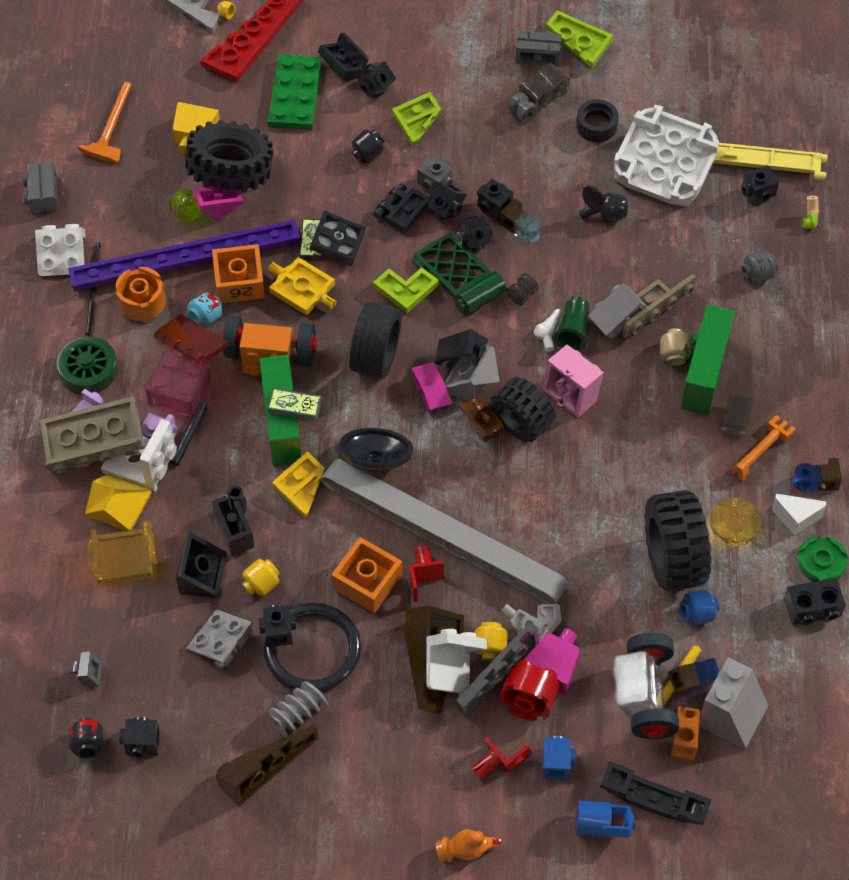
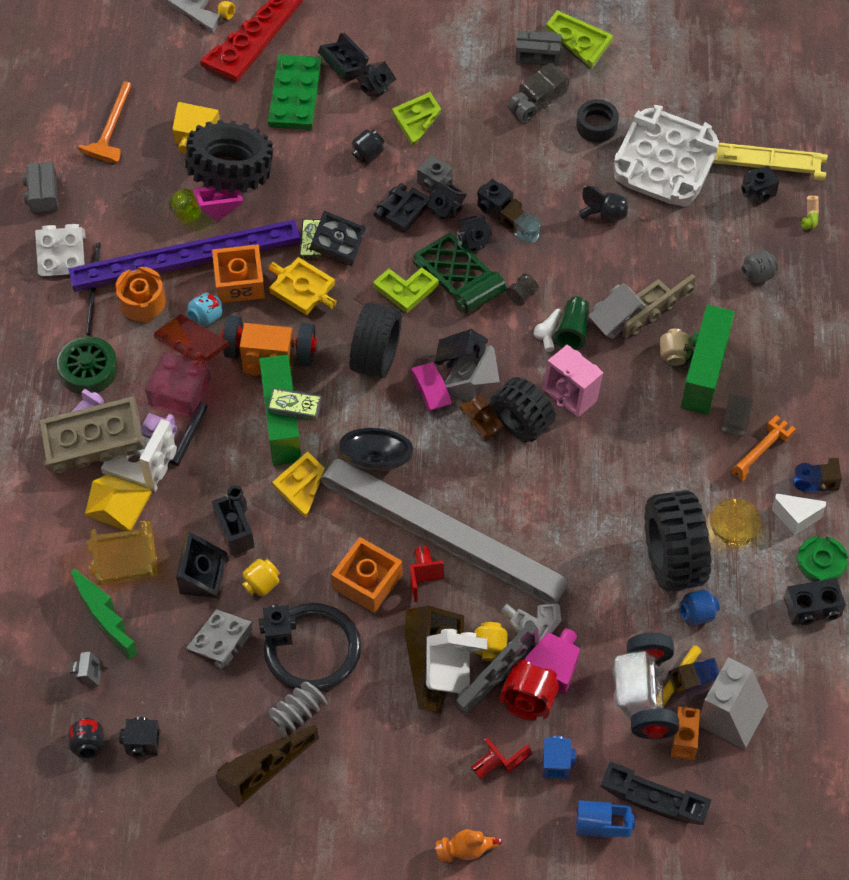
(101, 610): none -> green slope

